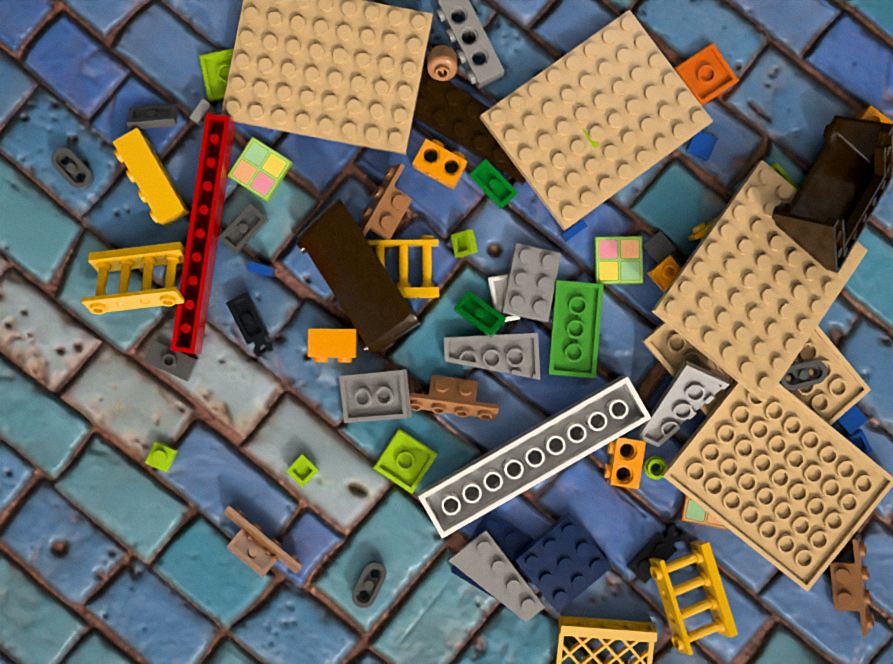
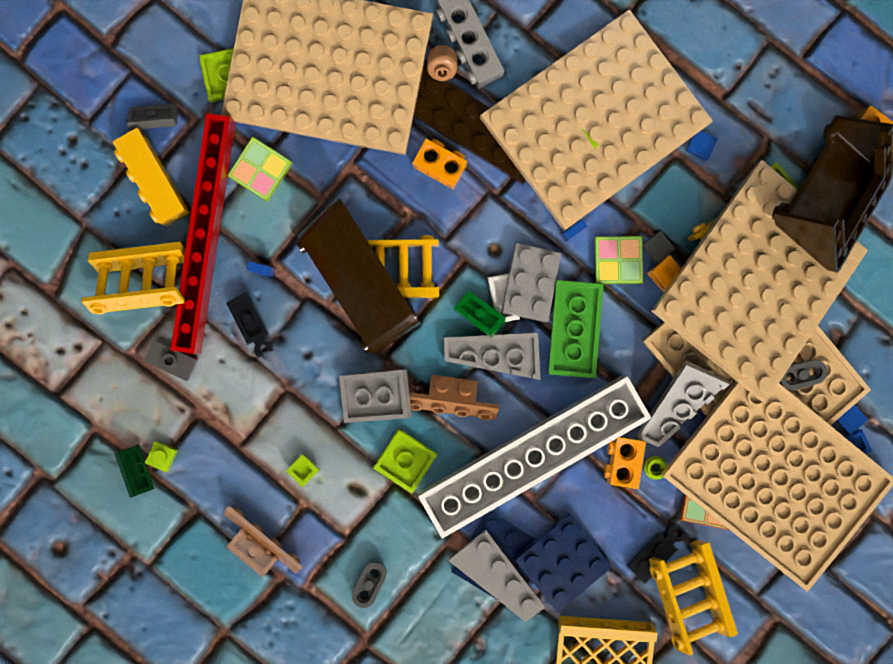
(73, 169): dark grey plate -> none
(134, 471): none -> dark green plate
(199, 113): light grey tile -> none
(243, 228): dark grey plate -> none
(333, 343): light orange brick -> none
(386, 207): medium nougat bracket -> none
(464, 243): lime plate -> none
(493, 184): green plate -> none
(706, 74): orange tile -> none
(849, 585): medium nougat bracket -> none

